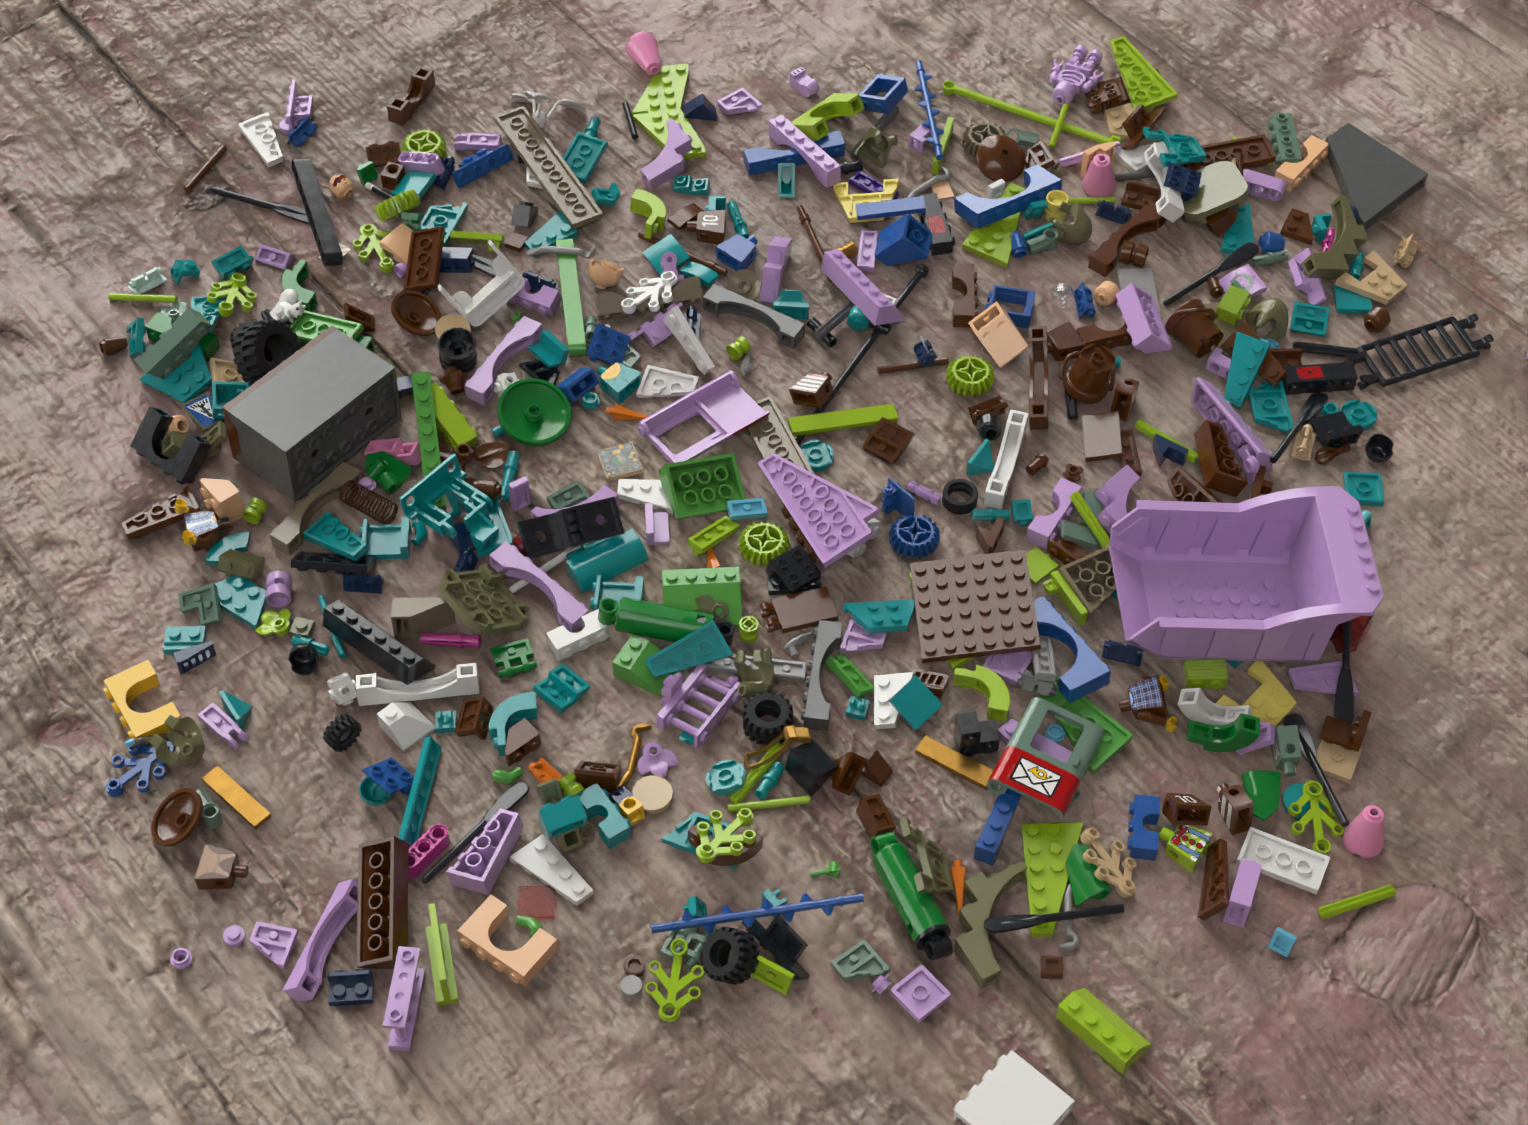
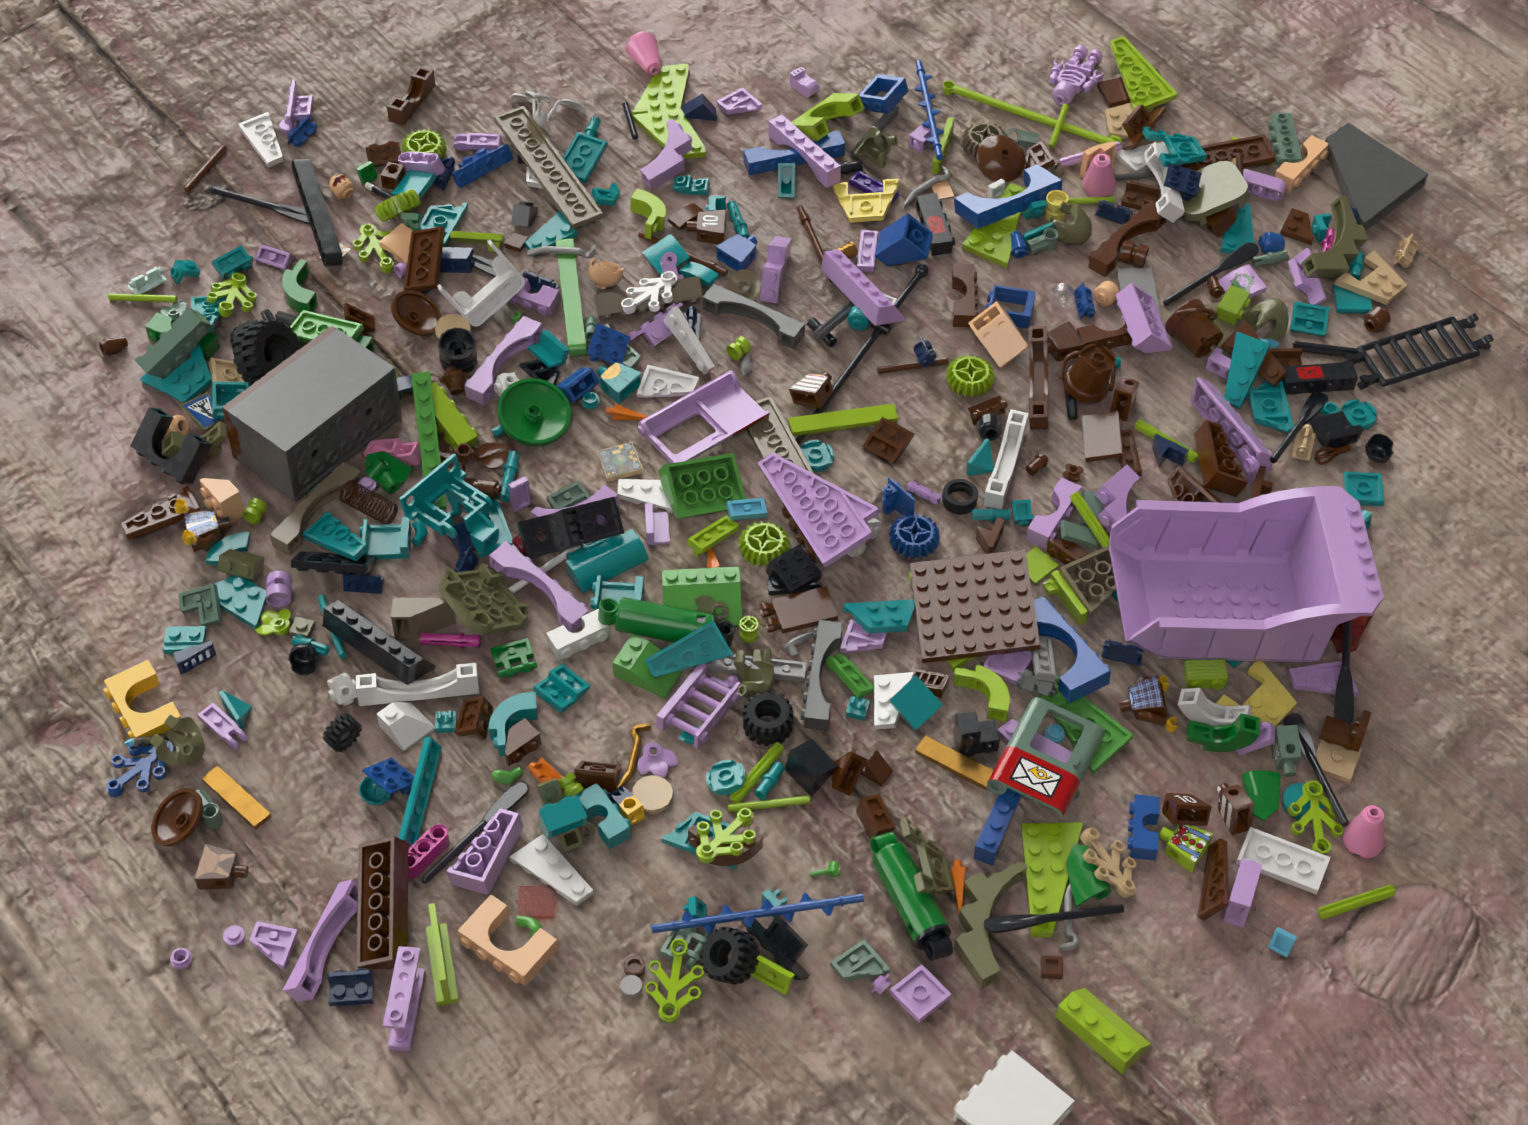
(136, 343): teal wing -> none
(287, 307): white animal -> none
(672, 684): lavender slope -> none
(791, 735): pearl gold piece -> none
(792, 304): teal slope -> none
(890, 208): tile -> none
(1107, 93): reddish brown hinge -> none

